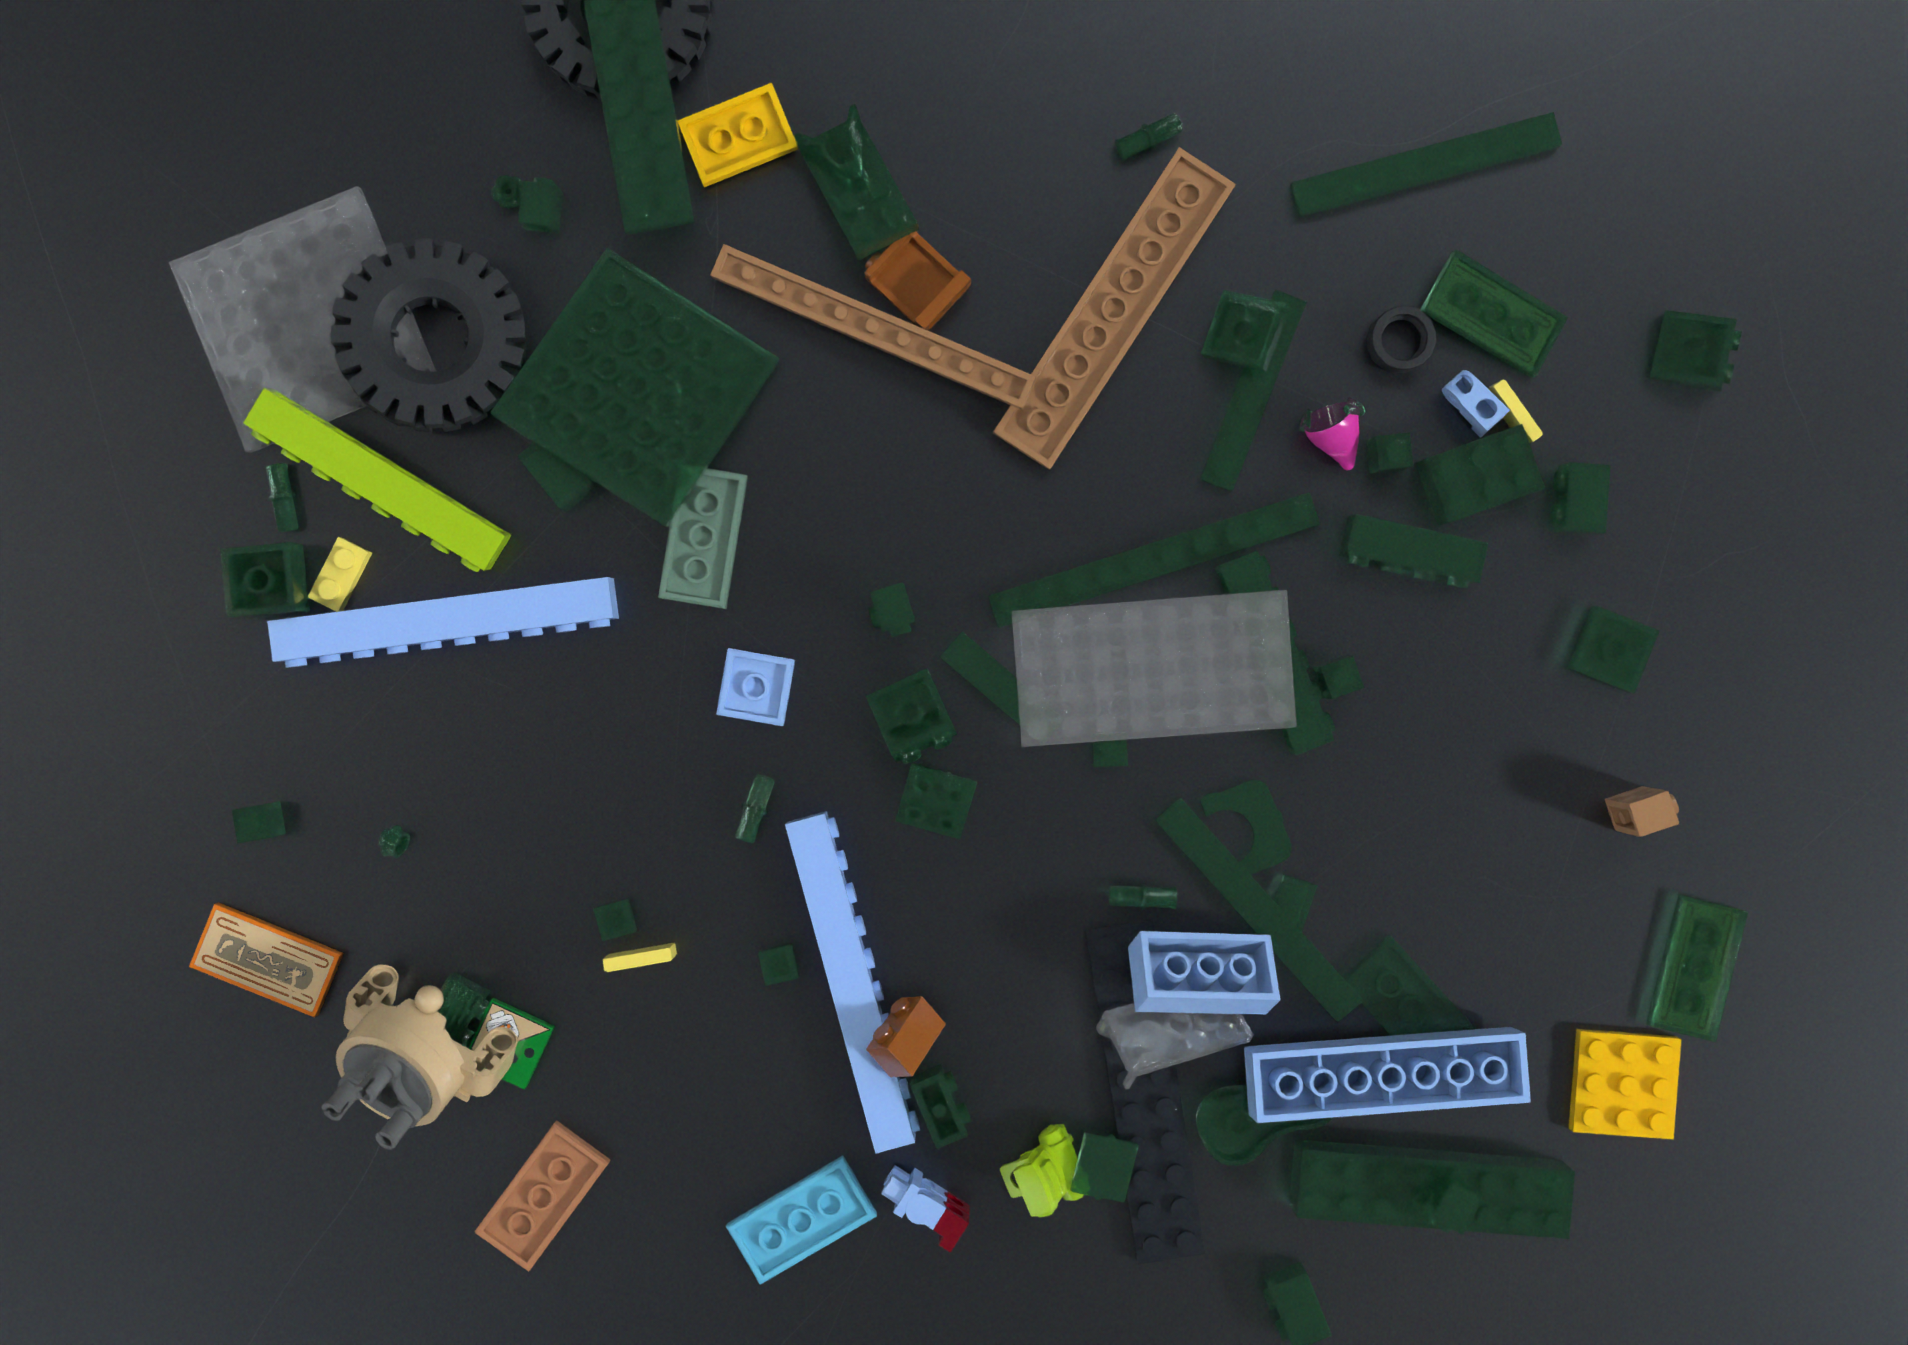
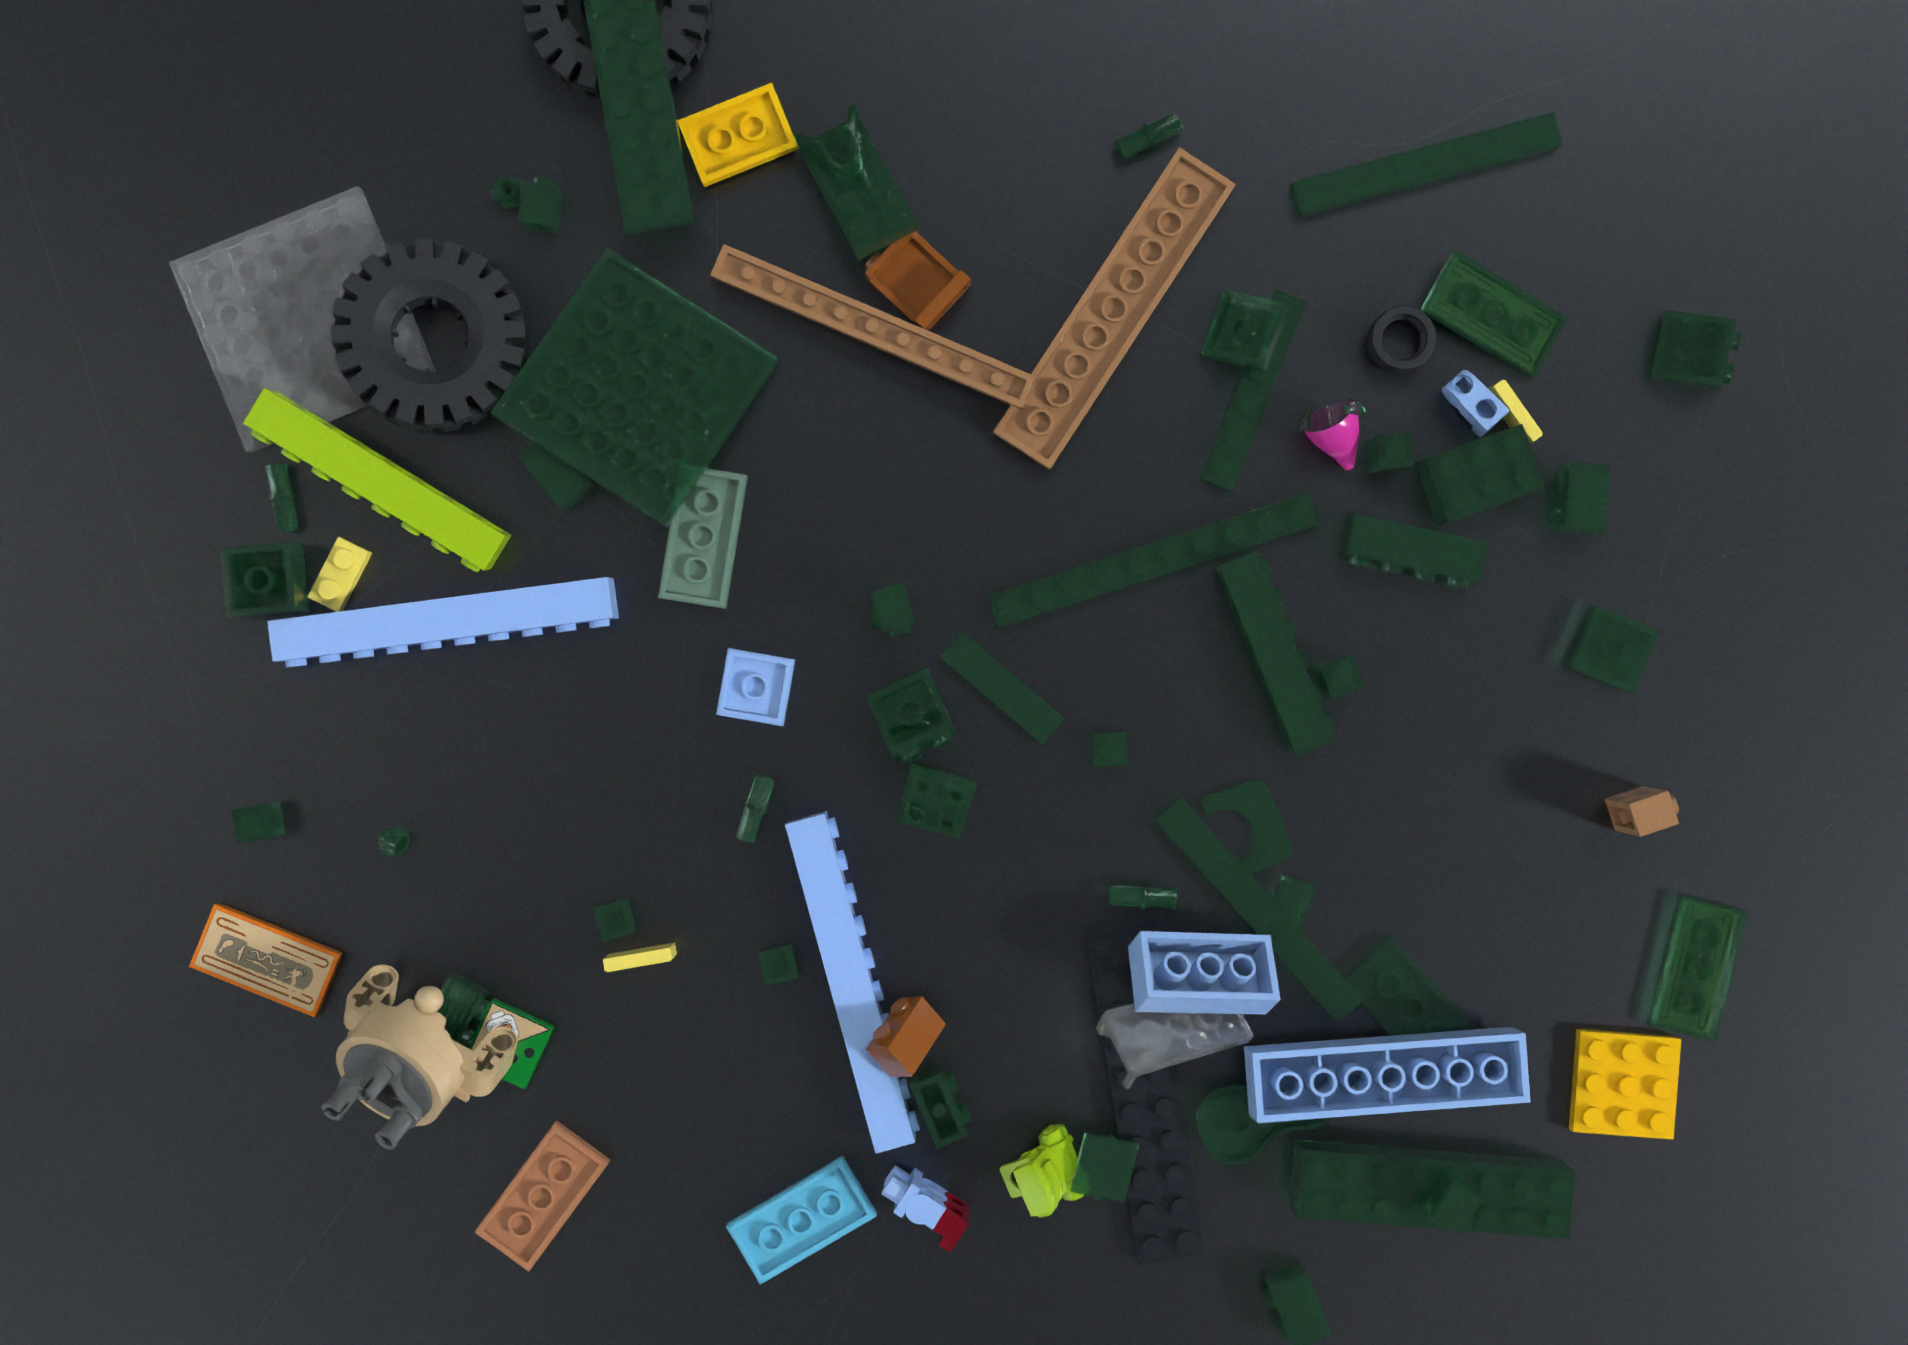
(1154, 668): clear plate -> none

